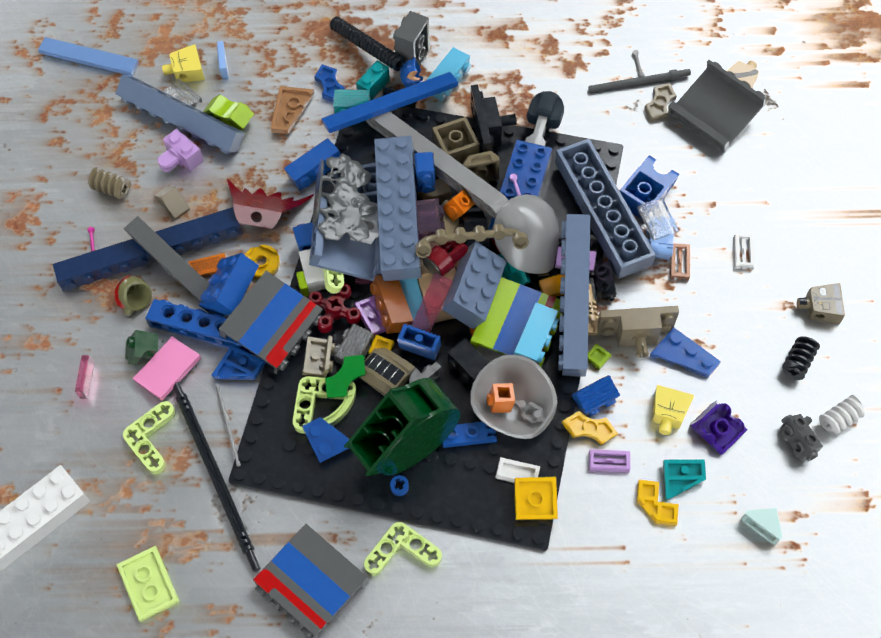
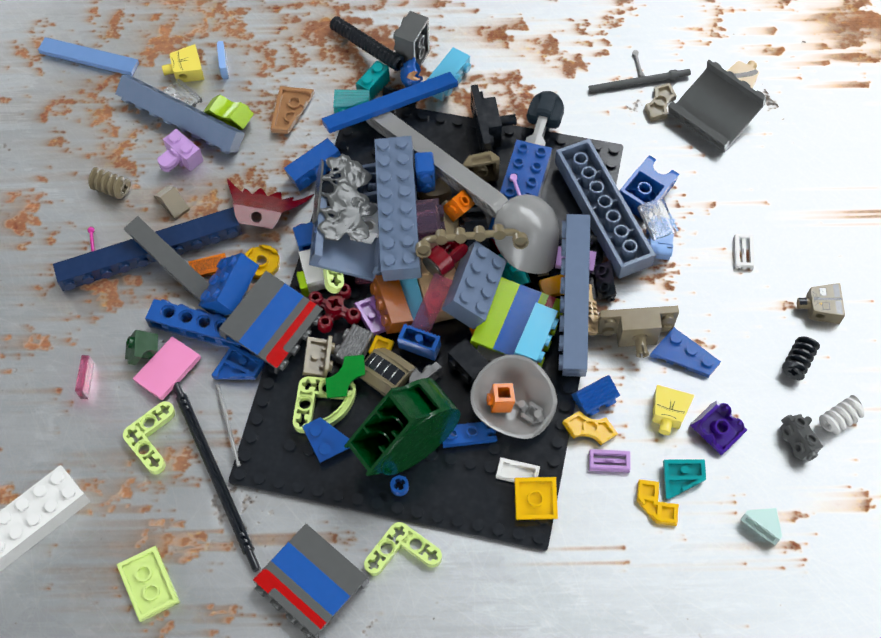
(132, 295): olive piece -> none
(327, 78): blue tile -> none
(456, 139): dark tan brick -> none
(598, 356): lime tile -> none
(680, 275): nougat tile -> none

